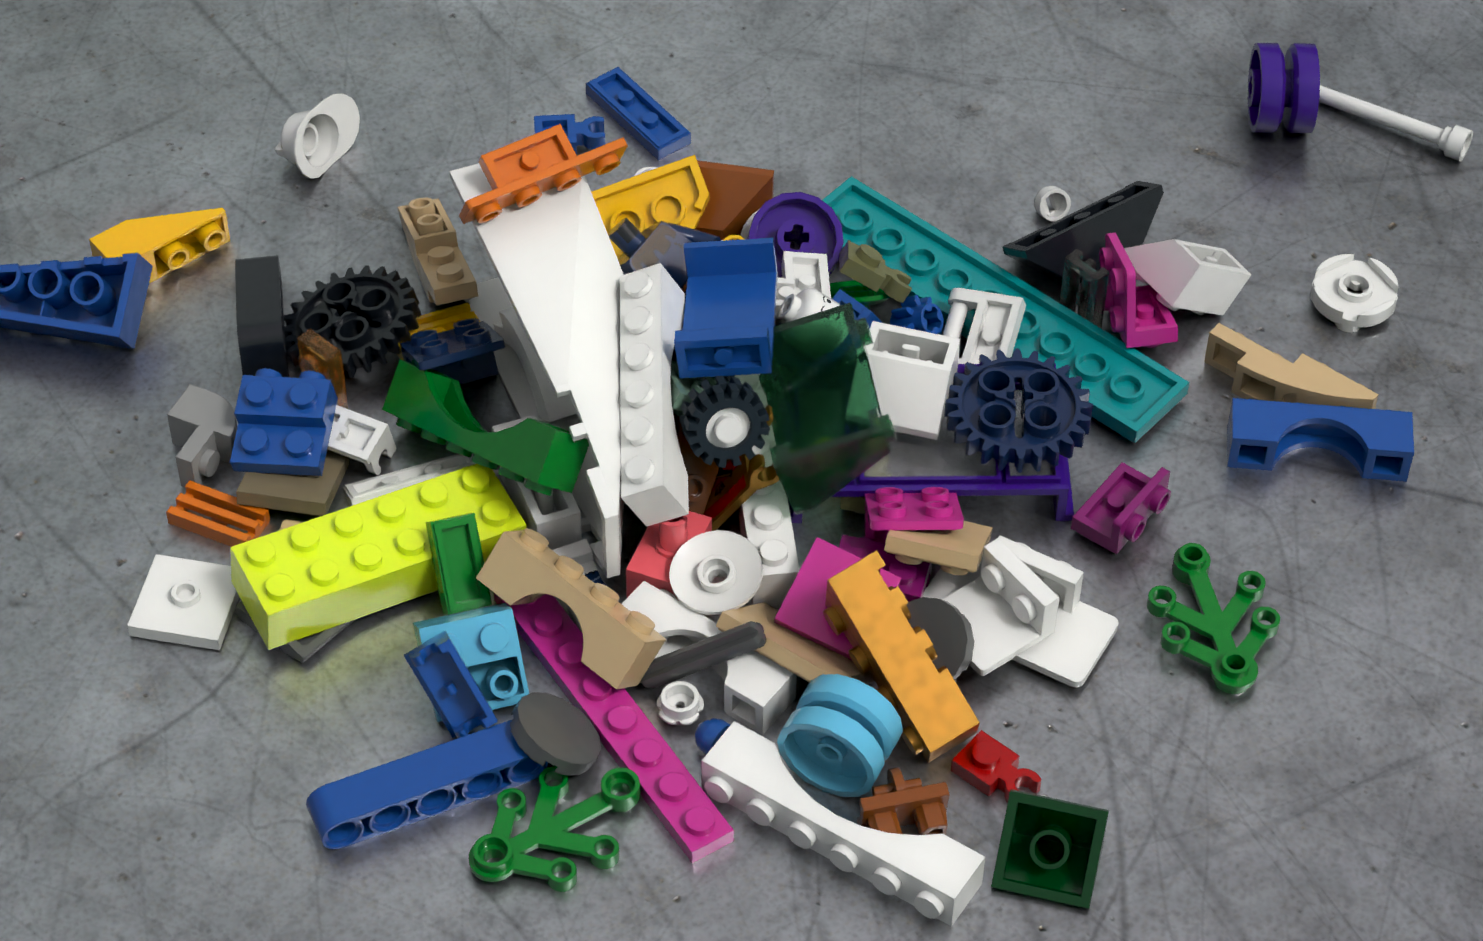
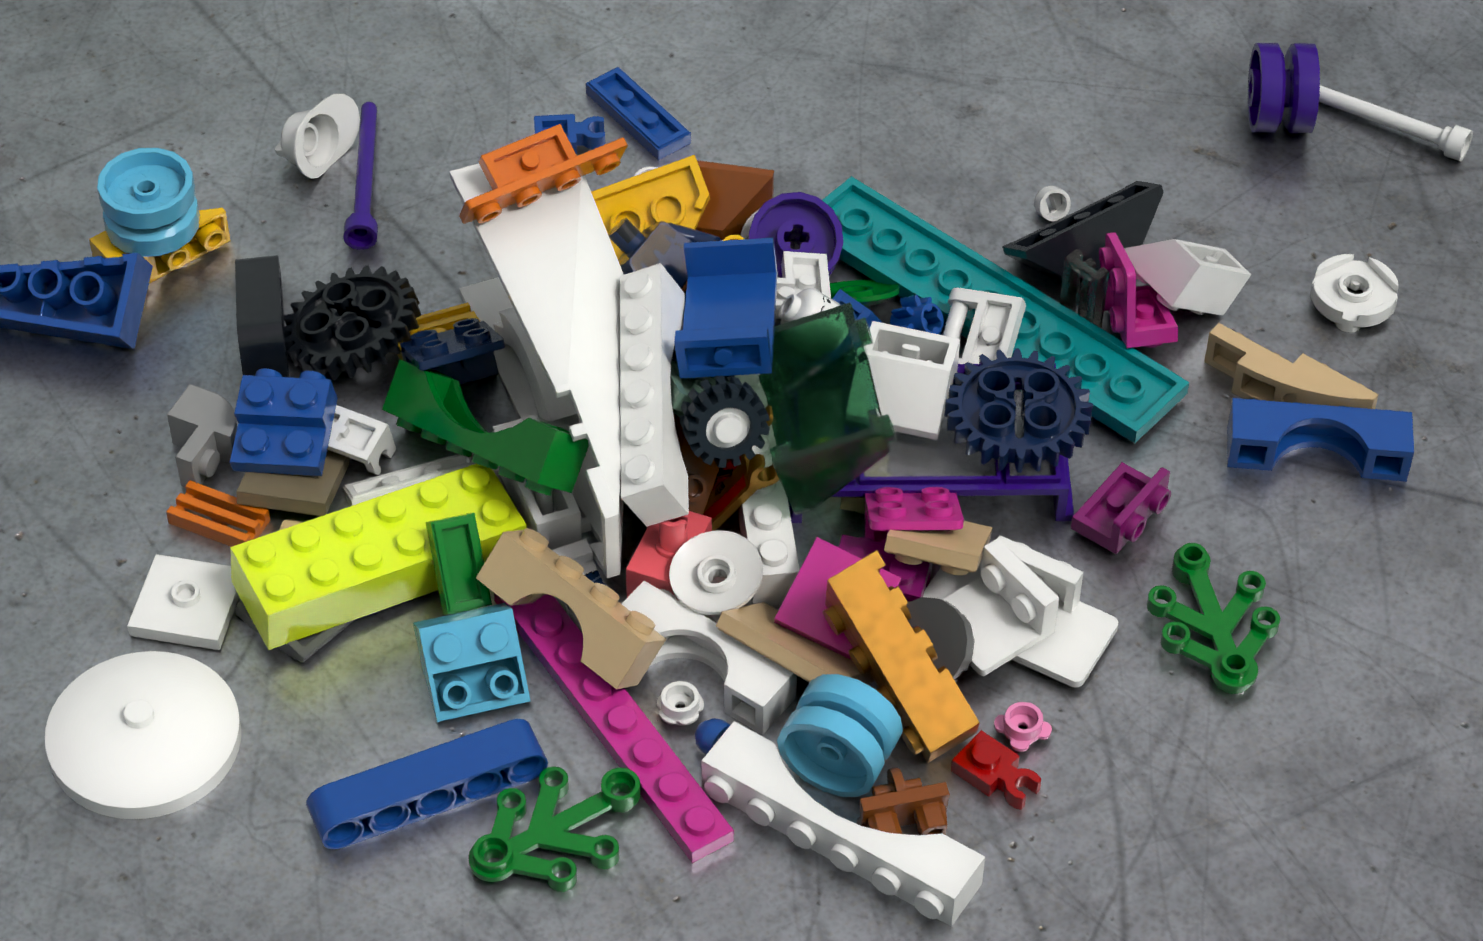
(143, 735): none -> white dish
(148, 201): none -> medium azure wheel
(323, 357): clear orange plate -> none
(361, 227): none -> dark purple piece
(436, 252): tan slope -> none
(450, 686): blue hinge -> none
(555, 733): dark grey tile -> none
(704, 654): dark grey axle -> none
(869, 268): olive plate -> none
(1024, 715): none -> bright pink plate
(1050, 848): dark green slope -> none

